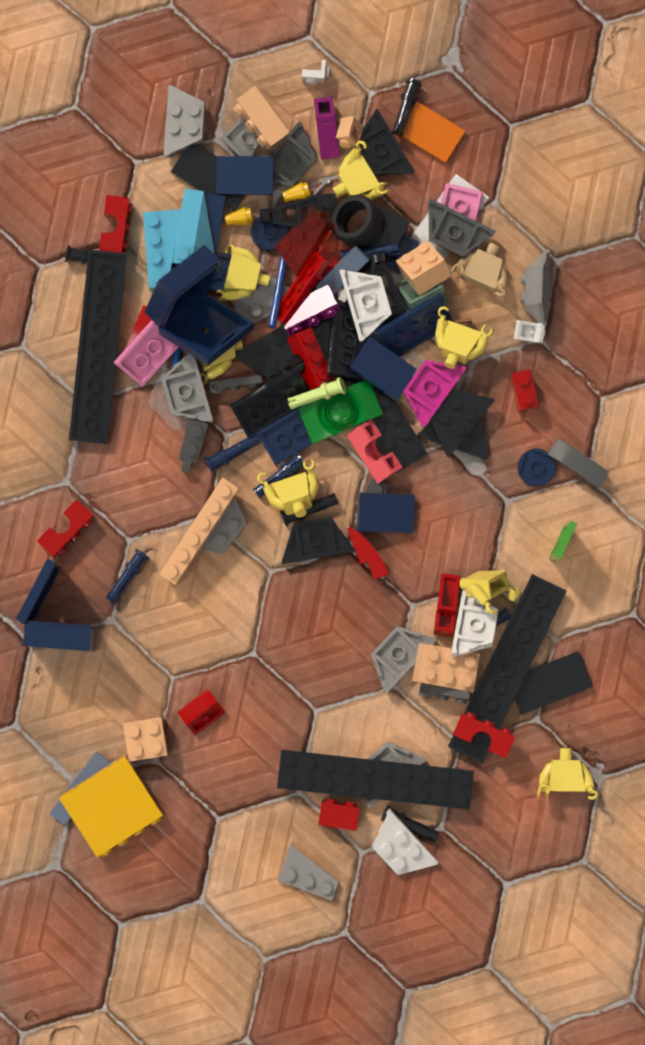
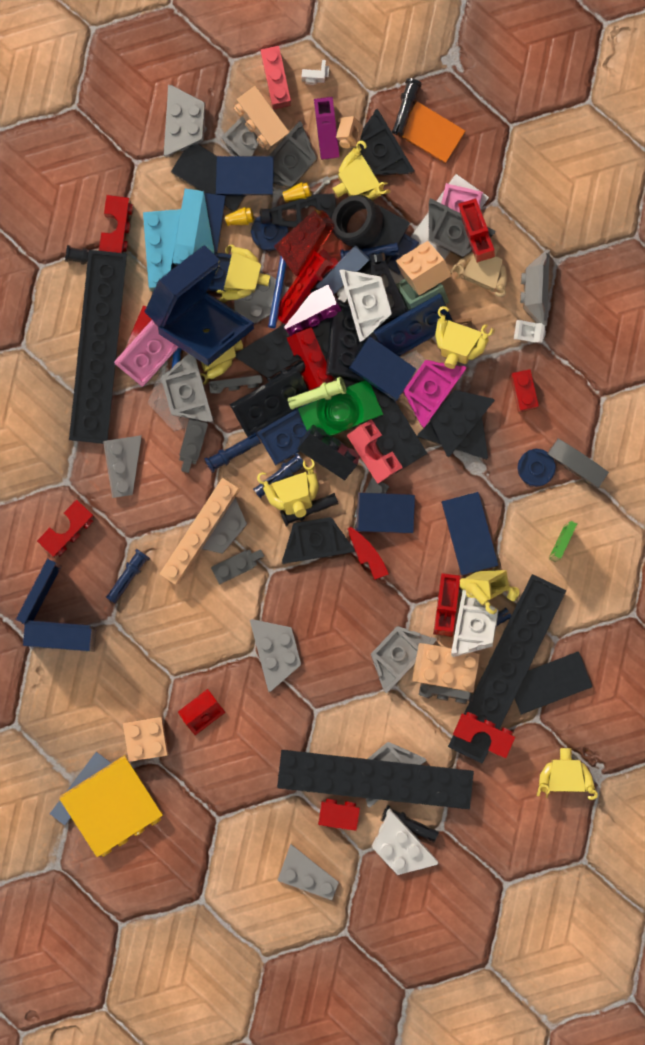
(122, 464): none -> light grey wing
(236, 565): none -> dark grey hinge
(275, 77): none -> coral arch
(276, 651): none -> light grey wing
(328, 452): none -> black brick
(469, 533): none -> dark blue tile
(476, 230): none -> red slope

